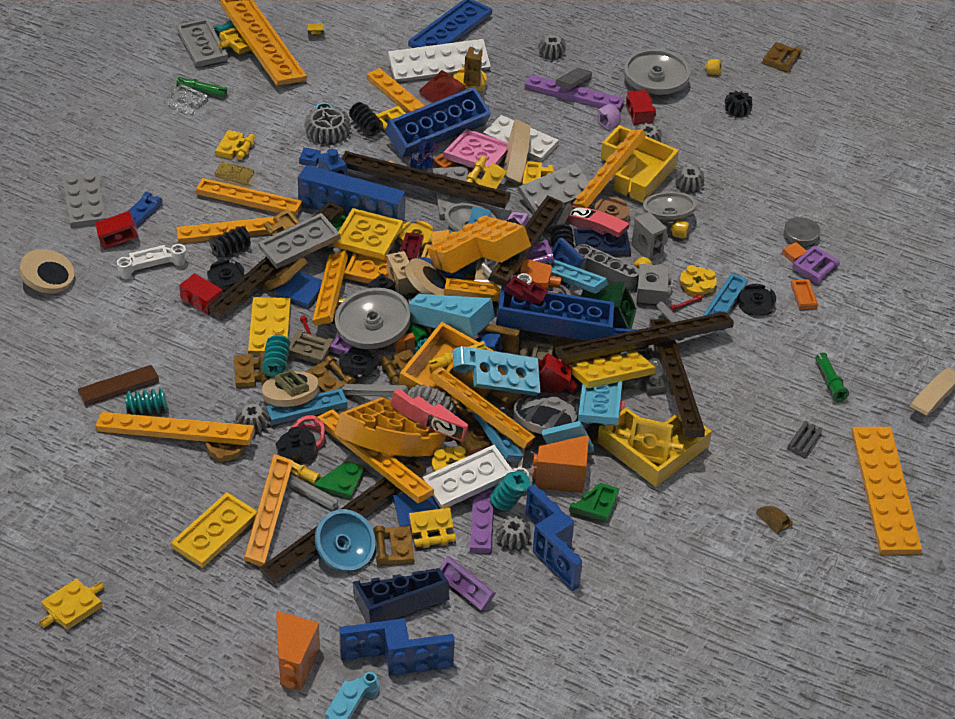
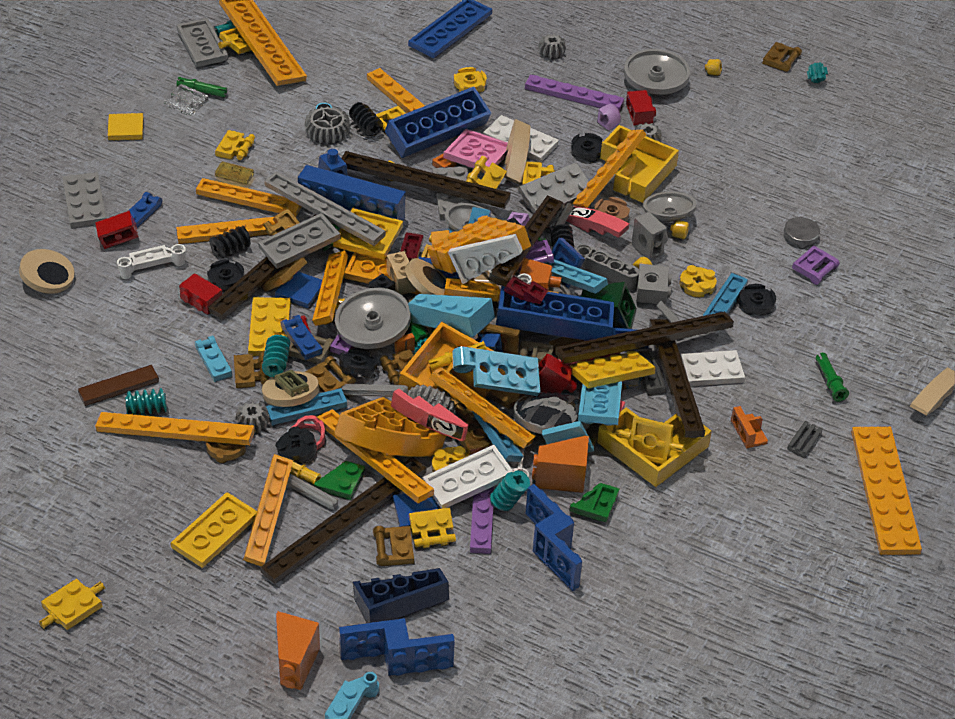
(125, 126): none -> yellow tile
(213, 359): none -> medium azure plate
(301, 337): none -> blue plate
(310, 157): blue plate -> none
(315, 29): yellow plate -> none
(318, 204): none -> light grey plate
(353, 533): dark azure dish -> none
(419, 227): yellow plate -> none
(423, 157): clear blue plate -> none
(430, 60): white plate -> none
(441, 86): clear red tile -> none
(467, 583): medium lavender plate -> none
(472, 67): pearl gold hinge -> none
(483, 256): none -> white wing
(513, 532): light grey gear -> none
(573, 78): dark grey tile -> none
(580, 147): none -> black plate
(606, 243): dark blue tile -> none
(654, 378): clear arm -> none
(674, 307): red hinge -> none
(689, 178): light grey gear -> none
(713, 368): none -> white plate
(738, 103): black gear -> none
(748, 428): none -> orange panel
(775, 518): pearl gold brick -> none
(793, 252): orange tile -> none
(804, 294): orange tile -> none
(817, 72): none -> teal gear

